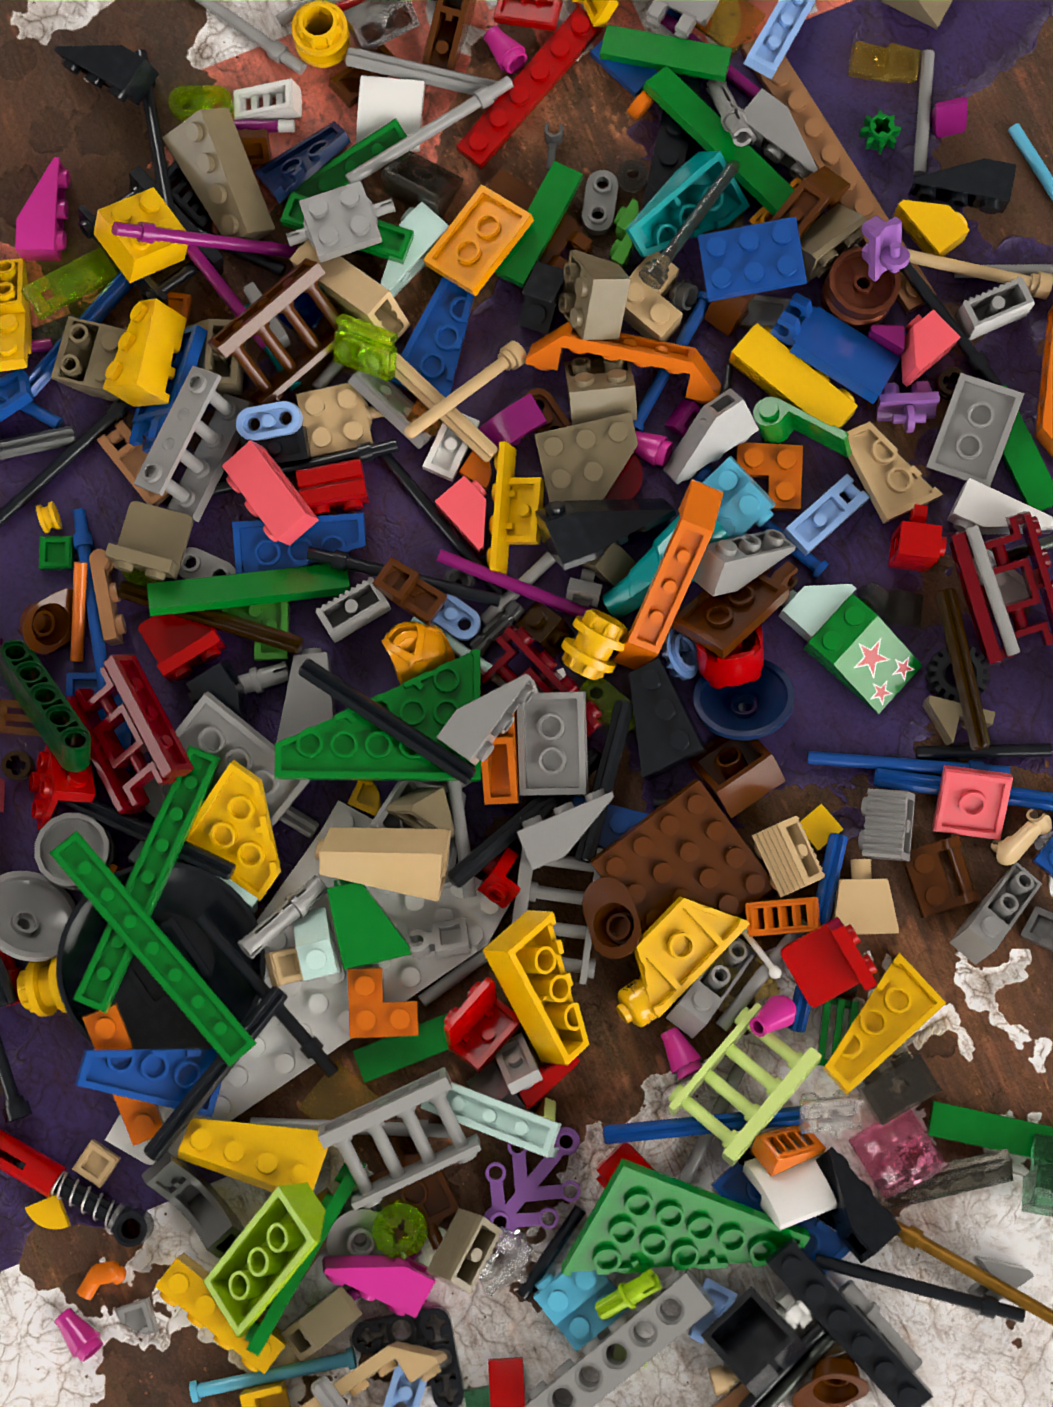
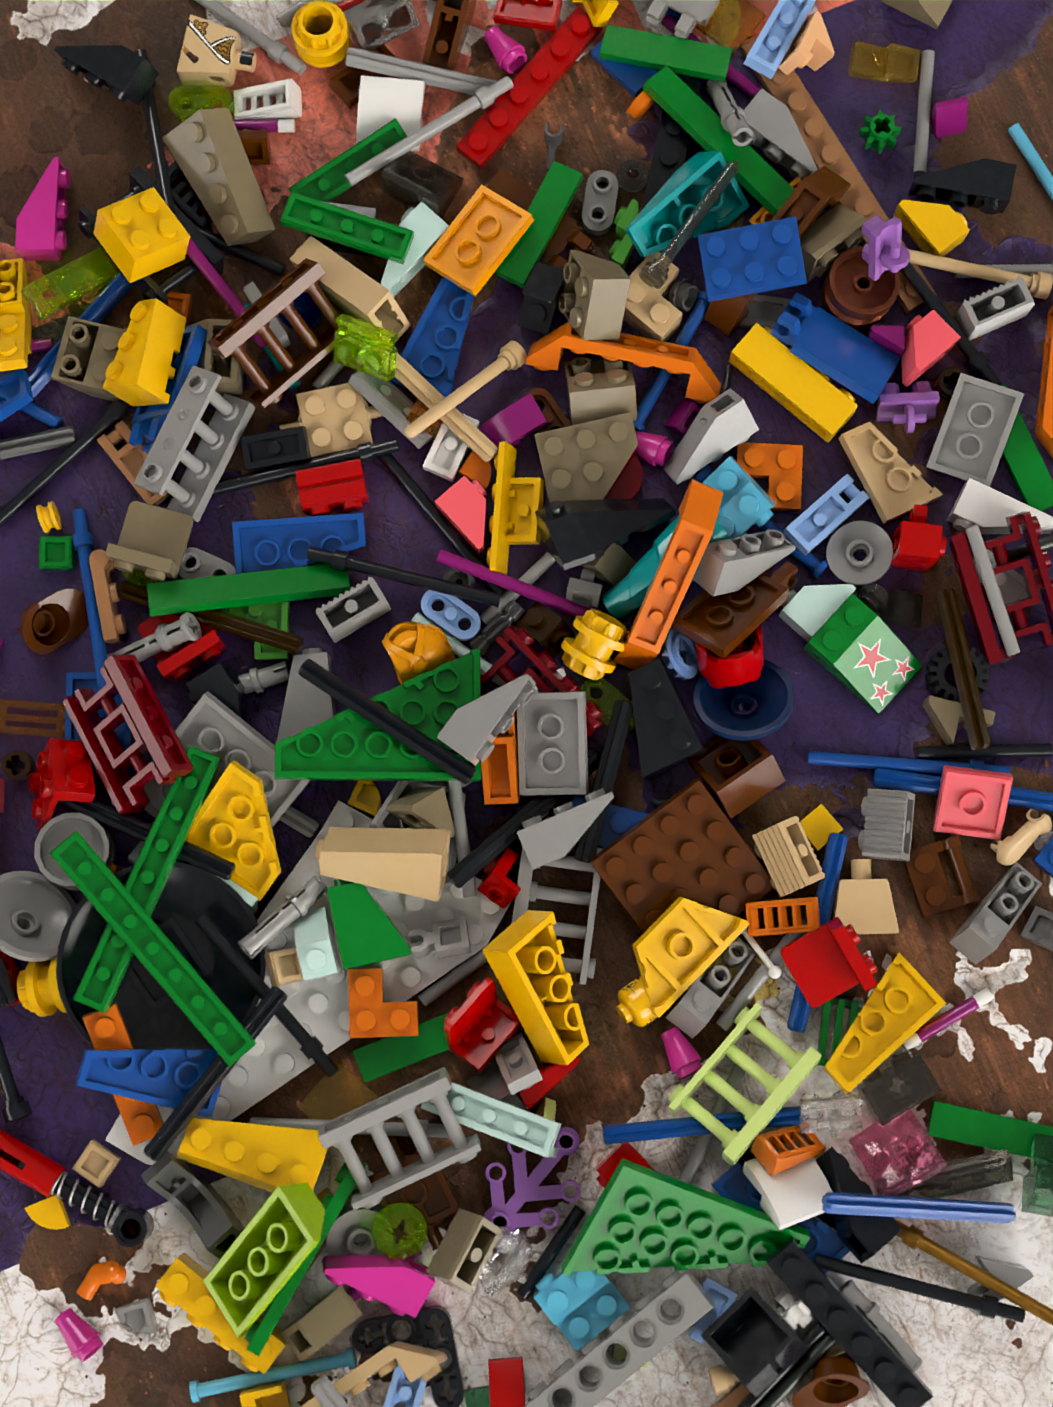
(45, 705): dark green beam -> none
(78, 611): orange bar -> none
(148, 233): magenta bar -> none
(166, 638): none -> light grey pin
(212, 54): none -> tan torso
(269, 493): coral brick -> none
(270, 420): light blue plate -> none
(301, 161): dark blue wing -> none
(340, 221): light grey plate -> none
(409, 591): reddish brown slope -> none
(606, 915): reddish brown piece -> none
(628, 1295): lime axle -> none
(774, 1015): dark pink cone -> none
(779, 419): green door -> none
(809, 47): none -> light nougat slope
(855, 538): none -> light grey dish
(918, 1207): none -> axle
(948, 1018): none -> magenta bar

